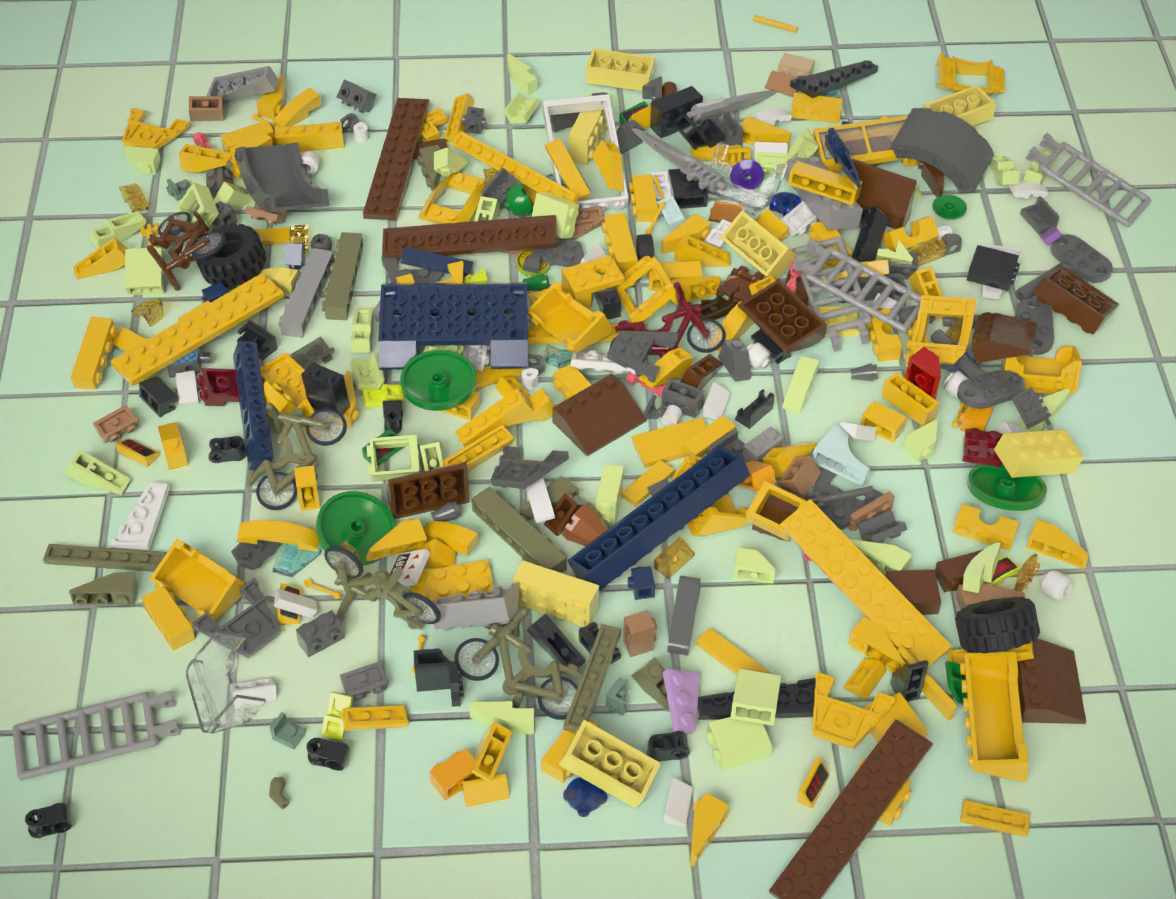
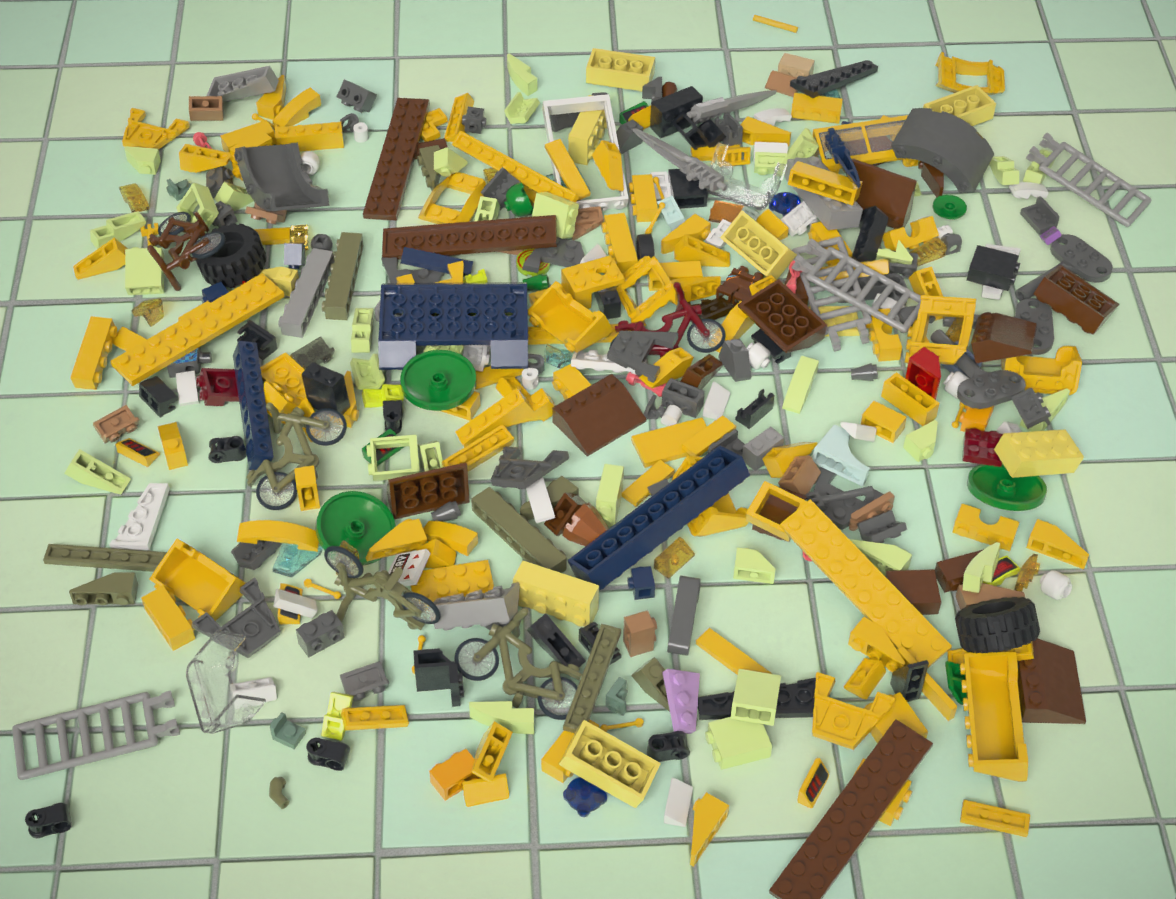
(638, 722): none -> yellow hinge
(747, 168): dark purple dish -> none
(759, 473): light orange brick -> none

